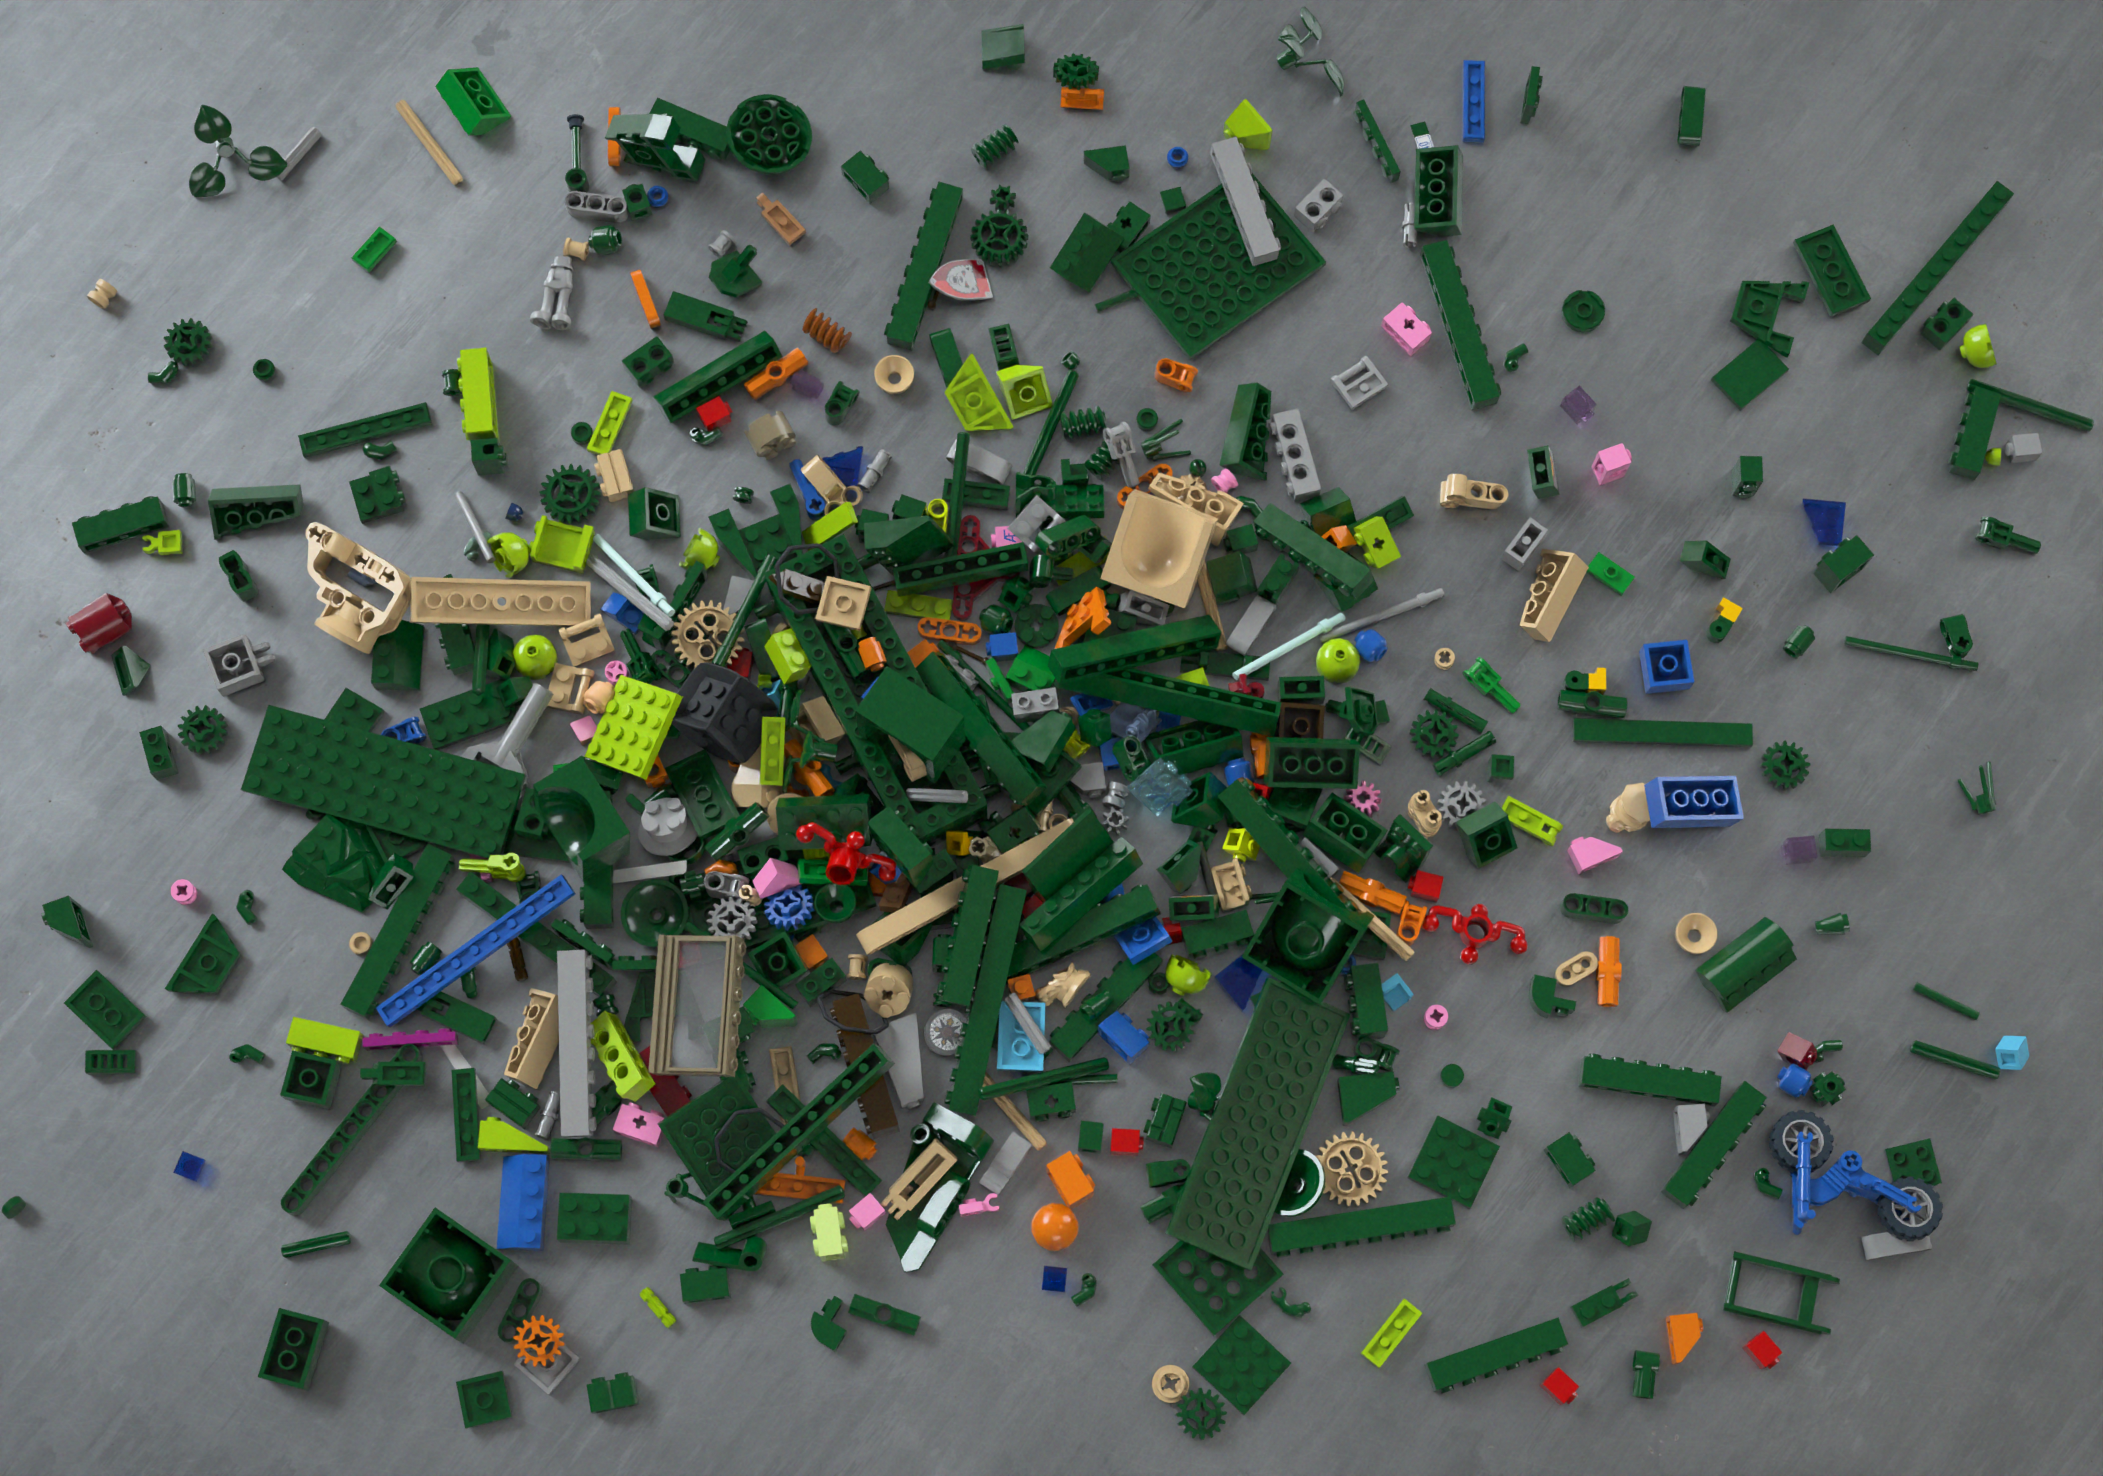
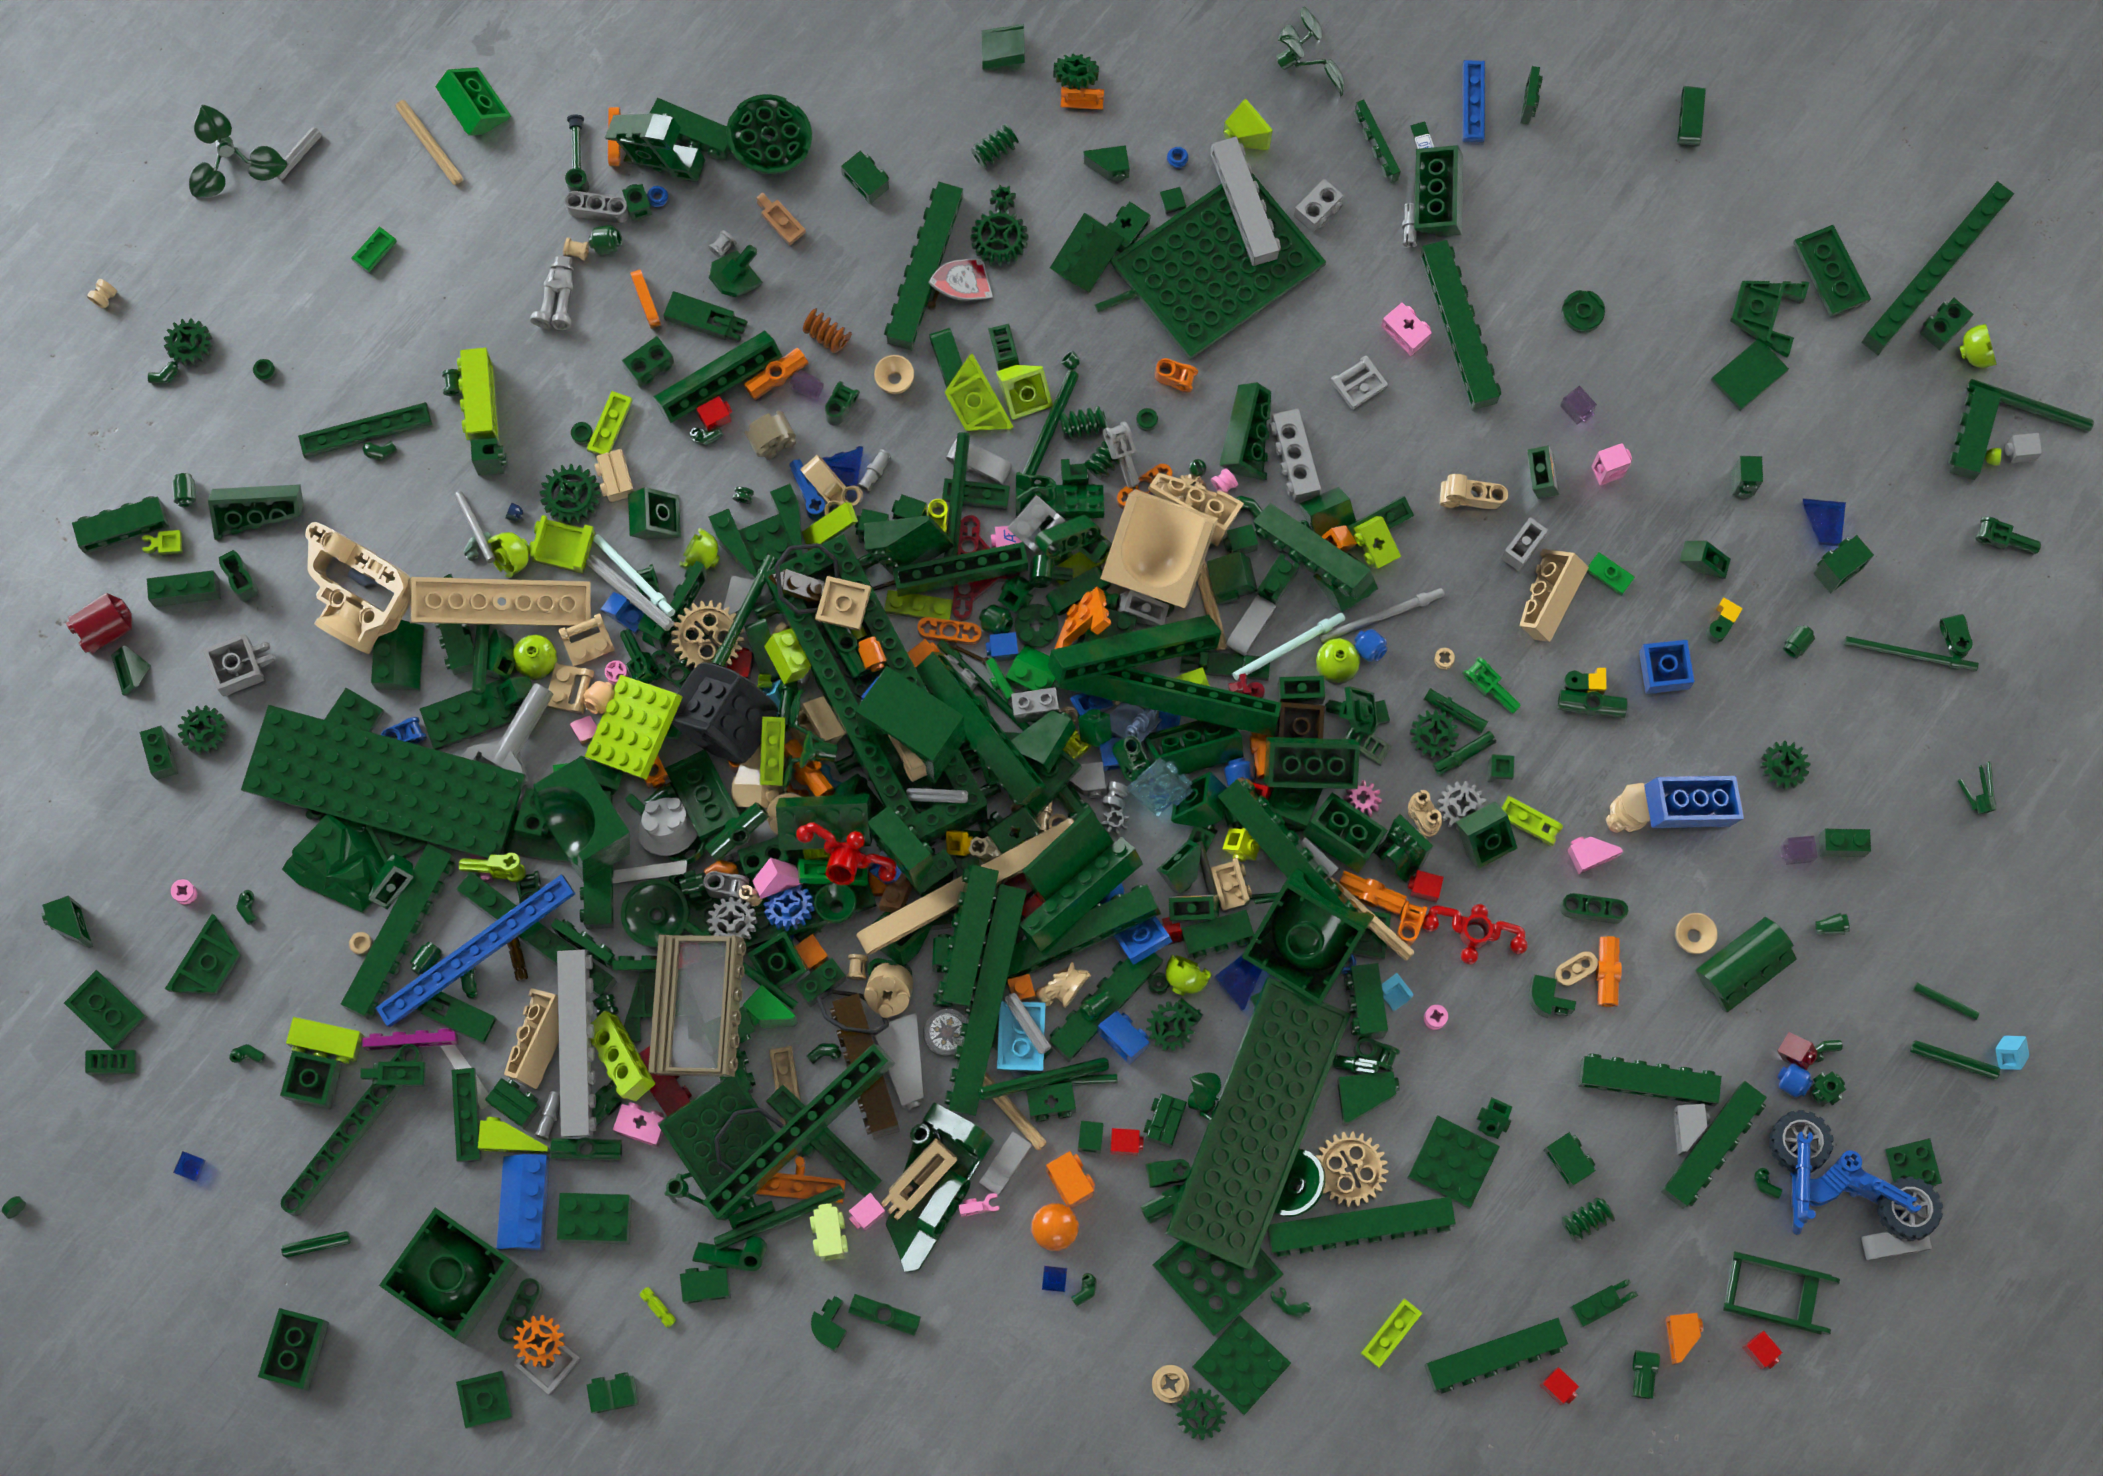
(183, 588): none -> dark green brick
(377, 494): dark green plate -> none
(860, 1144): orange brick -> none
(1152, 446): dark green plant -> none
(1452, 1075): dark green tile -> none
(1512, 357): dark green arm -> none
(1631, 1228): dark green panel -> none
(1662, 732): dark green tile -> none

